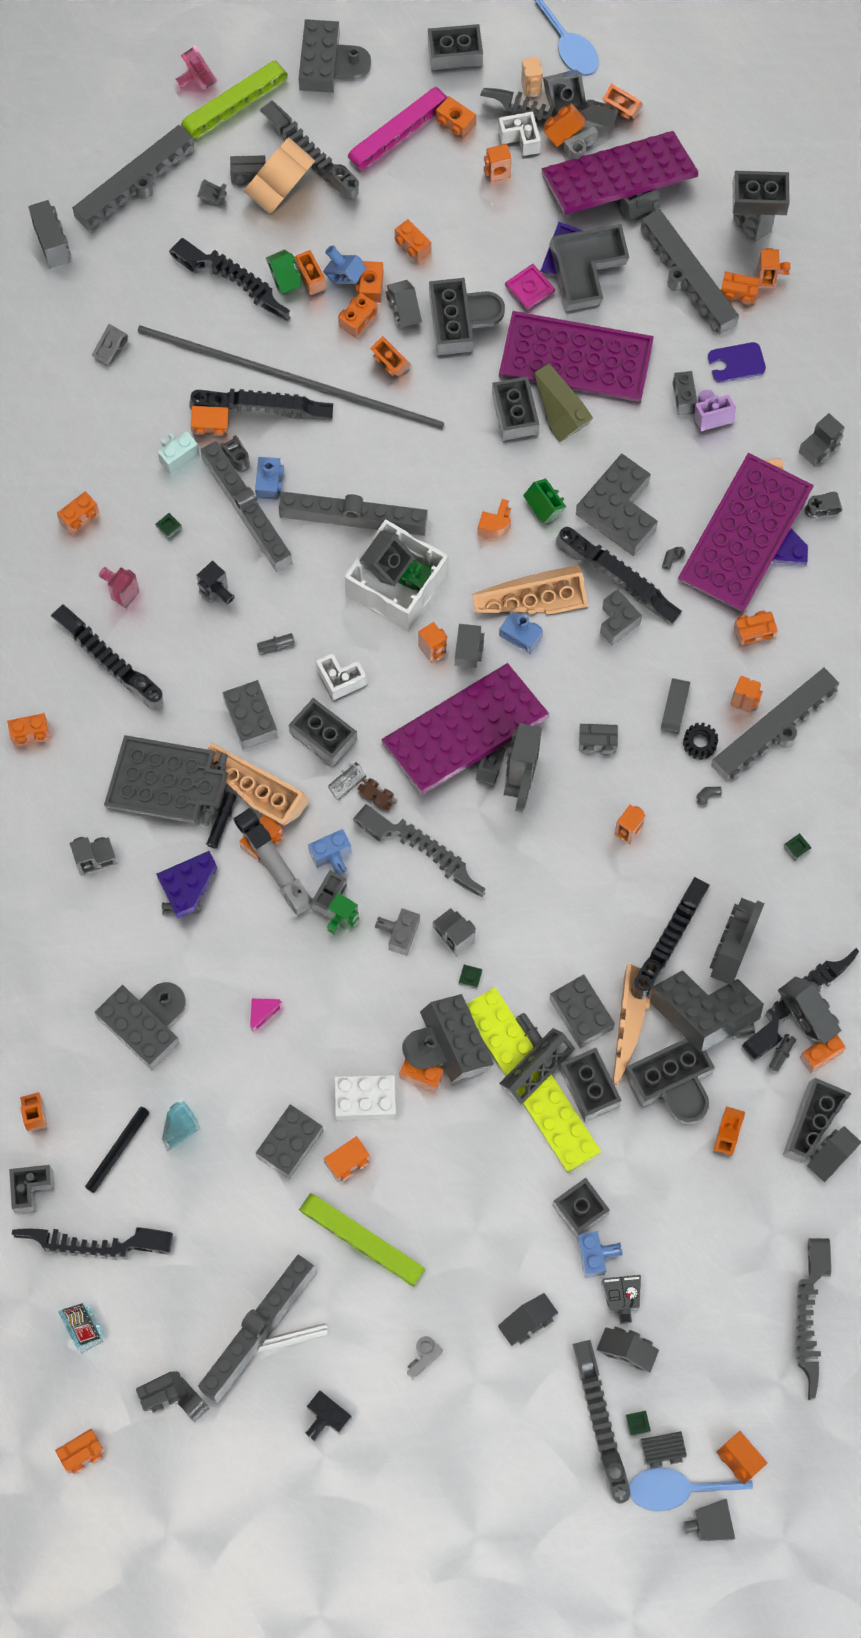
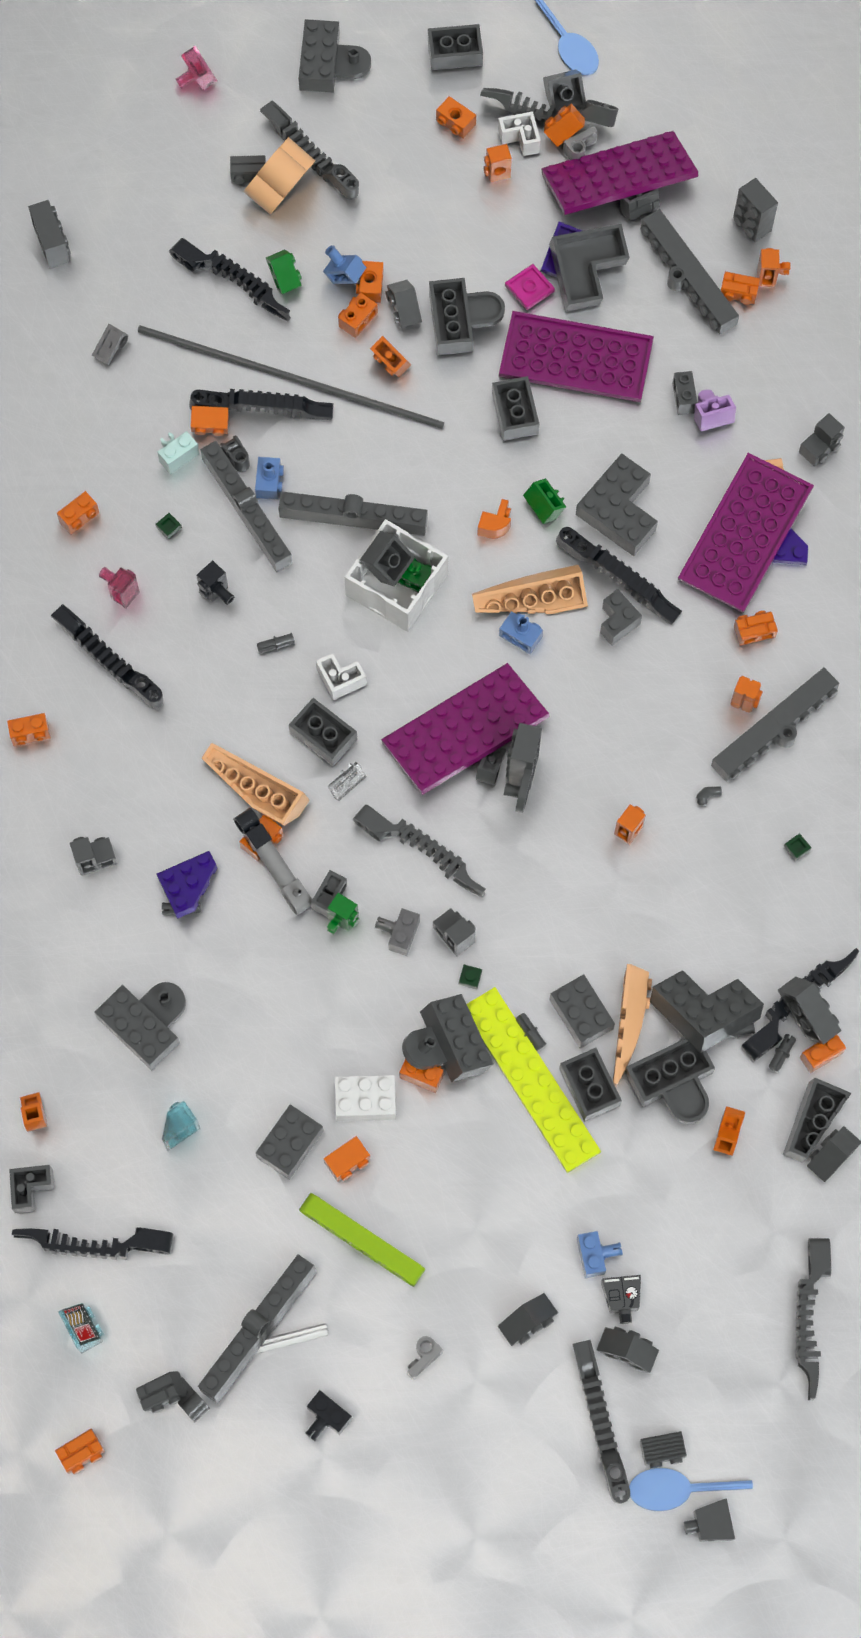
(117, 1149): black axle -> none
(134, 178): dark grey hinge -> none
(166, 780): dark grey plate -> none
(212, 193): dark grey bracket -> none
(223, 815): black pin -> none
(234, 99): lime beam -> none
(250, 714): dark grey brick -> none
(262, 1011): dark pink slope -> none
(310, 272): orange brick -> none
(331, 850): medium blue brick -> none
(383, 797): reddish brown hinge -> none
(397, 129): dark pink beam -> none
(412, 241): orange brick -> none
(432, 642): orange brick -> none
(469, 645): dark grey brick -> none
(531, 76): light nougat brick -> none
(534, 1062): dark grey fence -> none
(563, 407): olive wedge -> none
(581, 1207): dark grey brick -> none
(598, 738): dark grey brick -> none
(626, 103): orange brick -> none
(638, 1423): dark green plate -> none
(669, 938): black piece -> none
(672, 555): dark grey arm -> none
(675, 705): dark grey beam -> none
(700, 751): black tyre -> none
(735, 940): dark grey brick -> none
(740, 360): dark purple piece -> none
(741, 1457): orange brick -> none
(760, 192): dark grey brick -> none
(823, 505): dark grey piece -> none

